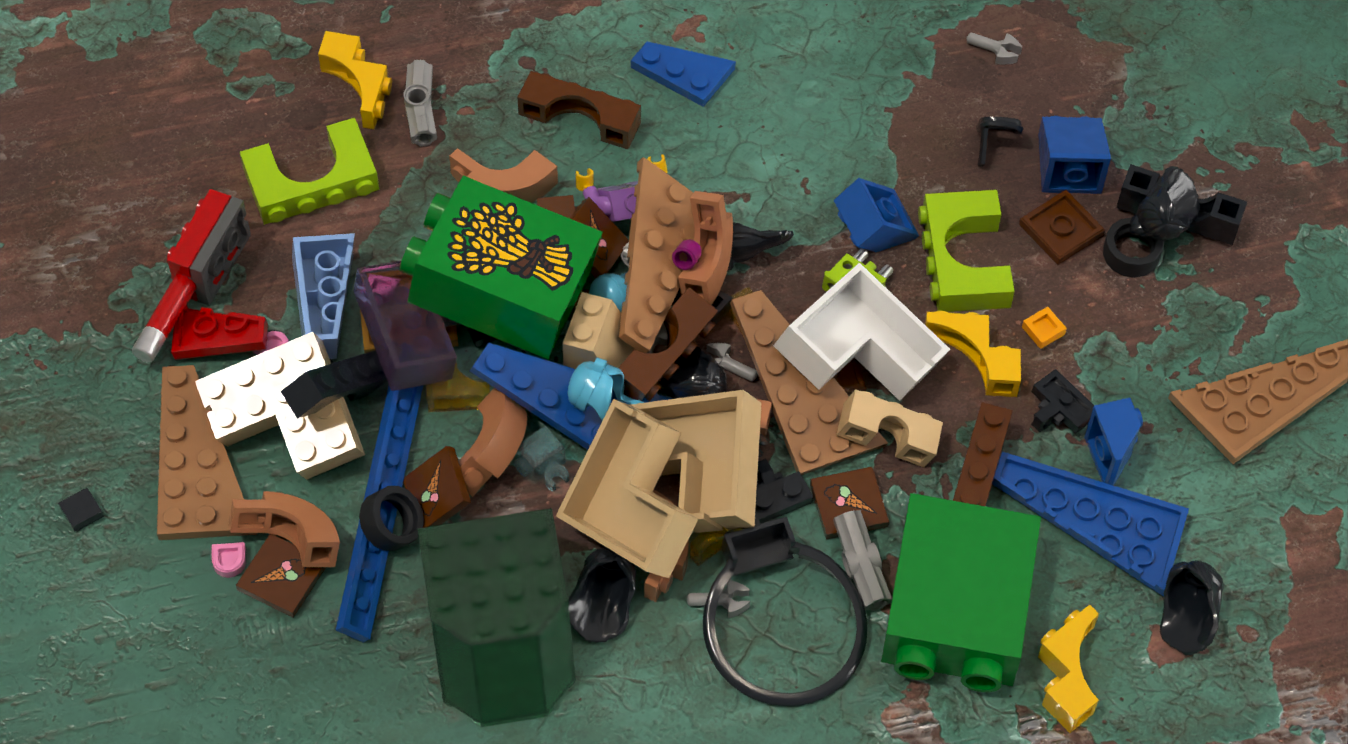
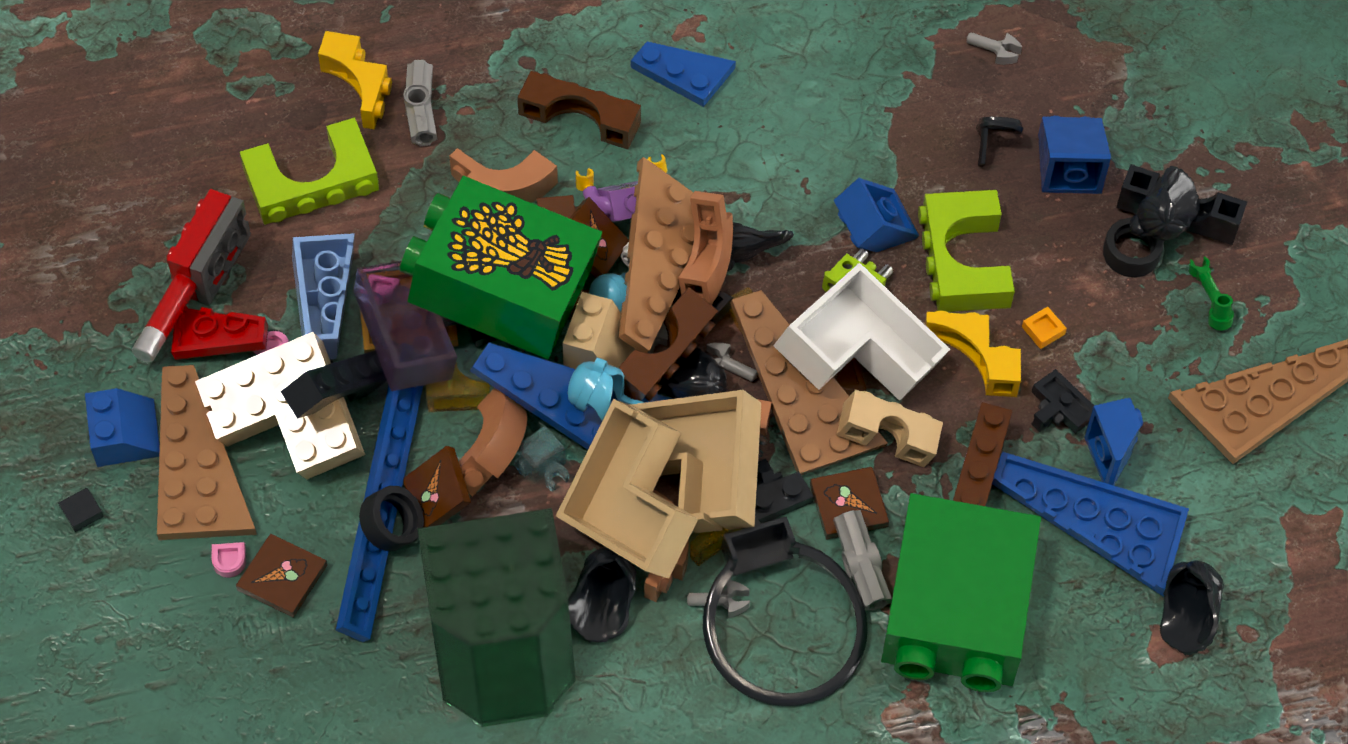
(121, 426): none -> blue slope
(294, 520): nougat arch -> none
(692, 251): magenta piece -> none
(1061, 227): reddish brown tile -> none
(1068, 694): yellow arch -> none
(1221, 311): none -> green brick

